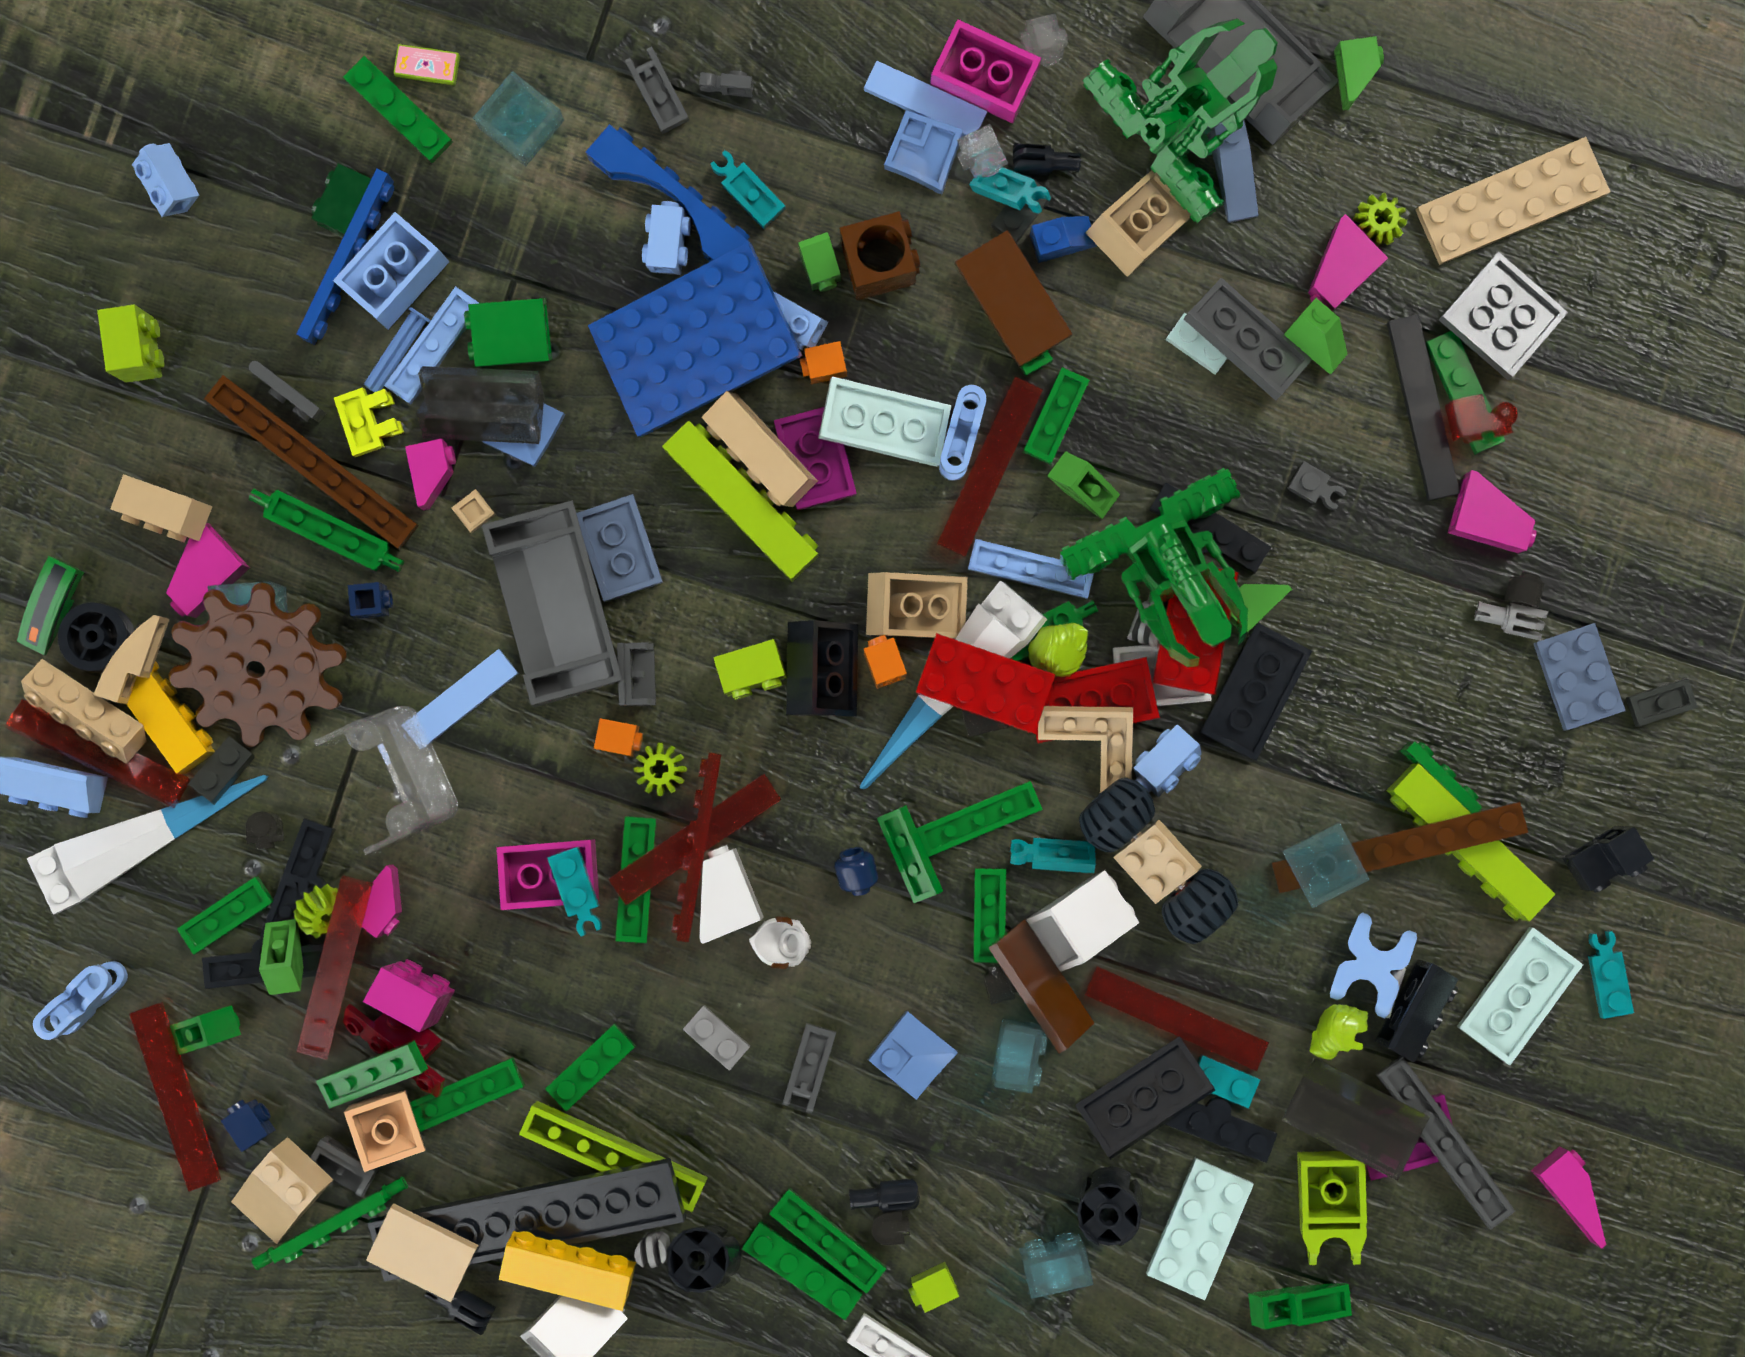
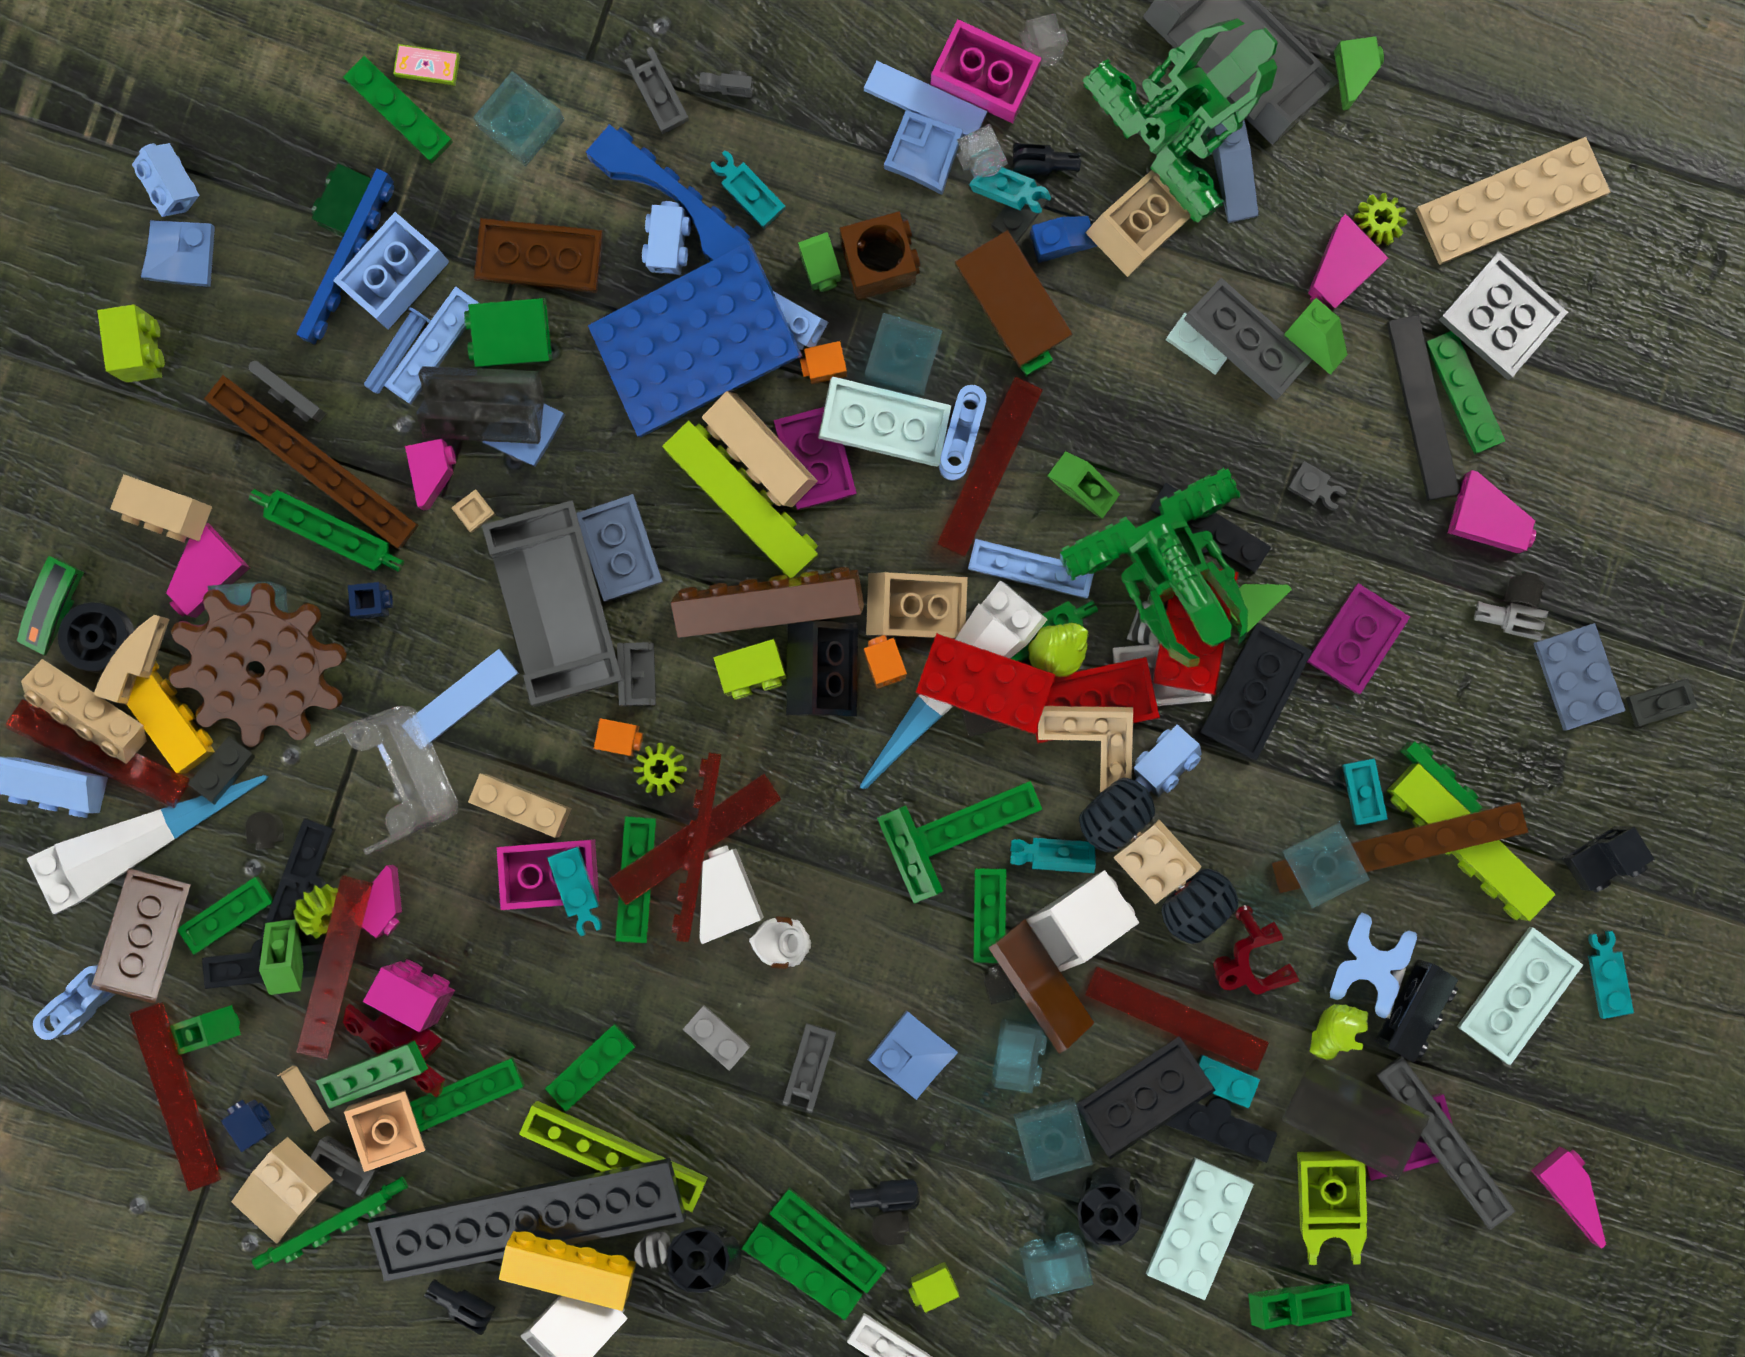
(141, 936): none -> tile
(179, 253): none -> medium blue plate
(304, 1097): none -> tan piece
(360, 423): neon yellow plate -> none
(422, 1252): tan tile -> none
(519, 805): none -> tan brick
(538, 255): none -> reddish brown tile
(767, 602): none -> reddish brown brick
(856, 871): dark blue head -> none
(903, 354): none -> clear light blue brick
(1052, 1139): none -> clear light blue brick
(1056, 415): green plate -> none
(1237, 972): none -> dark red piece
(1358, 639): none -> magenta plate
(1364, 791): none -> teal plate
(1470, 419): clear red brick -> none

